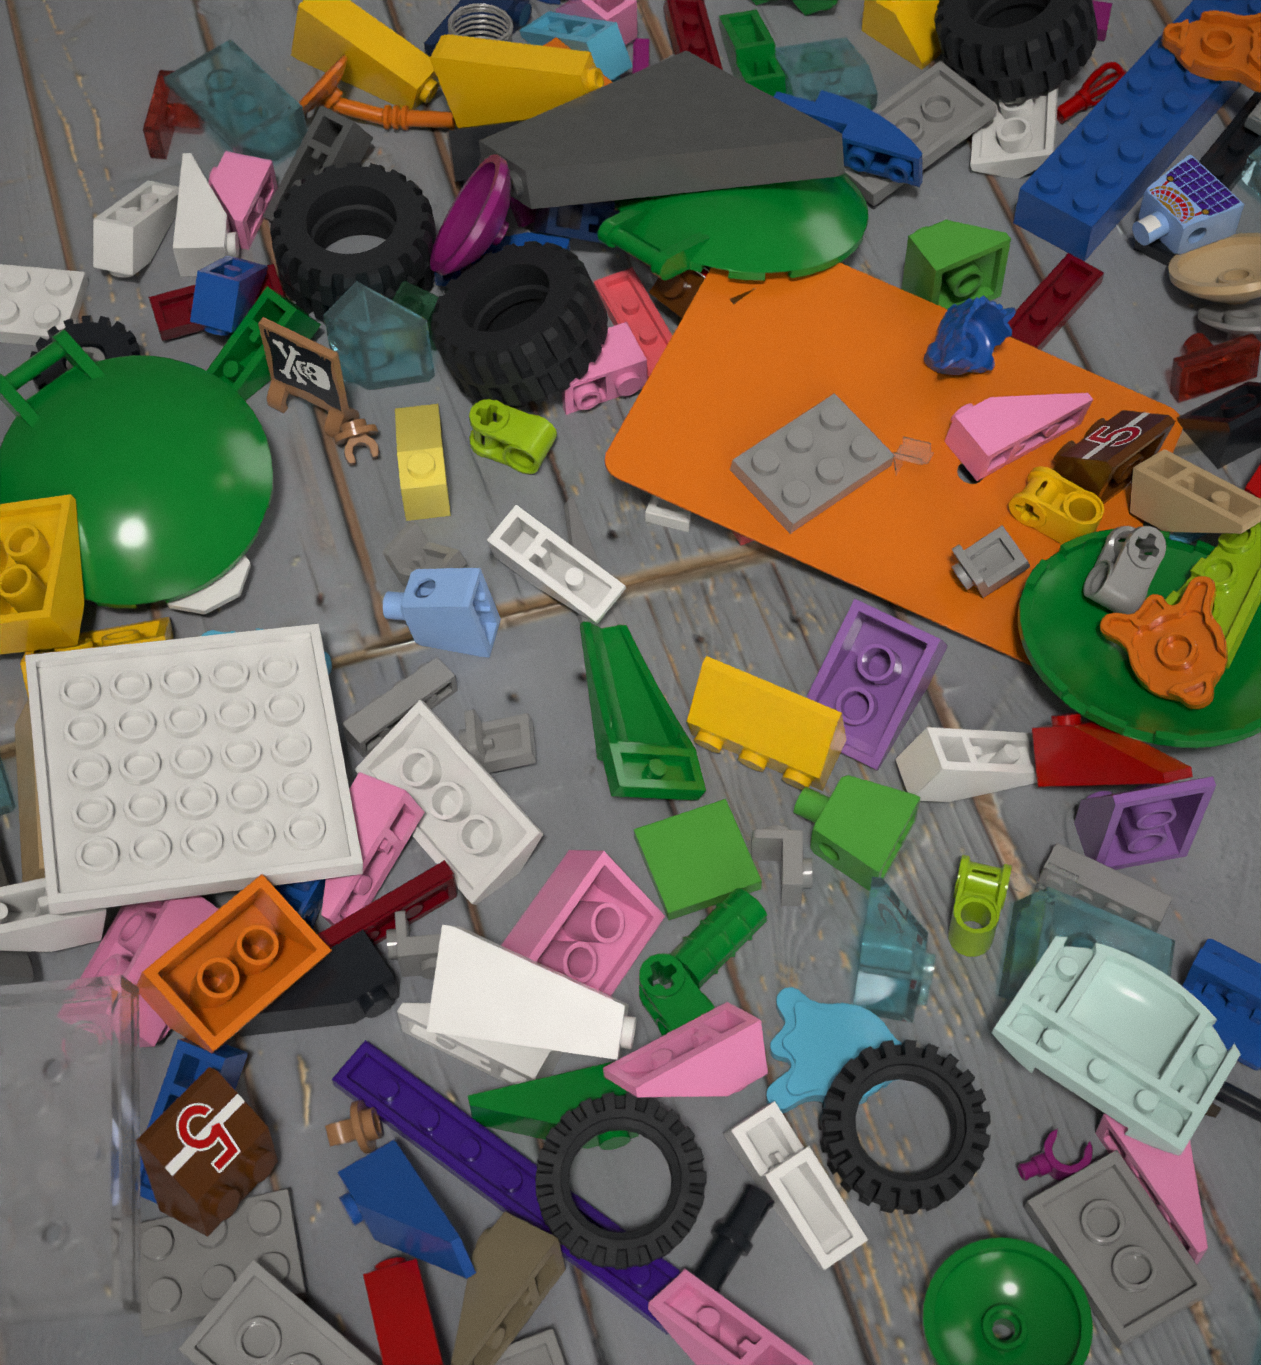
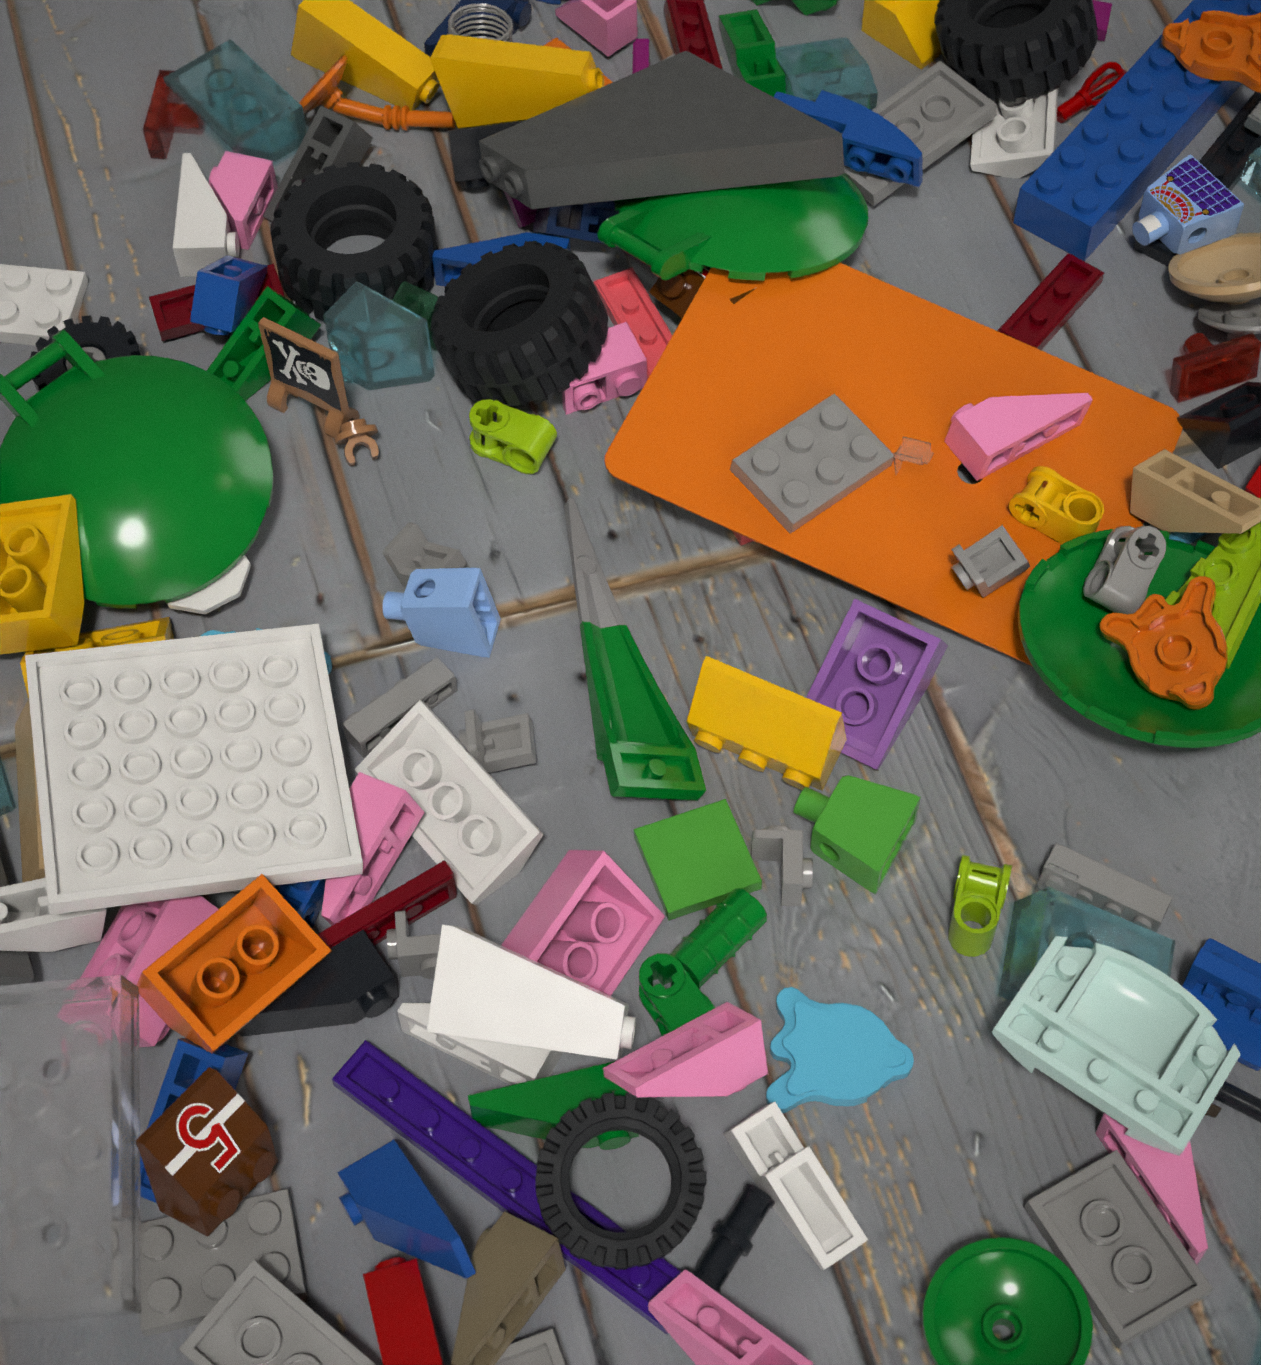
(133, 228): white slope -> none
(362, 1127): medium nougat plate -> none
(421, 462): light yellow slope -> none
(474, 218): magenta dish -> none
(554, 565): white slope -> none
(583, 34): medium azure slope -> none
(667, 514): white tile -> none
(893, 958): clear light blue slope -> none
(944, 1080): black tyre -> none
(955, 263): bright green slope -> none
(966, 763): white slope -> none
(969, 337): blue hair -> none
(1046, 1163): magenta piece -> none
(1089, 754): red slope -> none
(1110, 451): reddish brown slope -> none
(1143, 823): medium lavender slope -> none

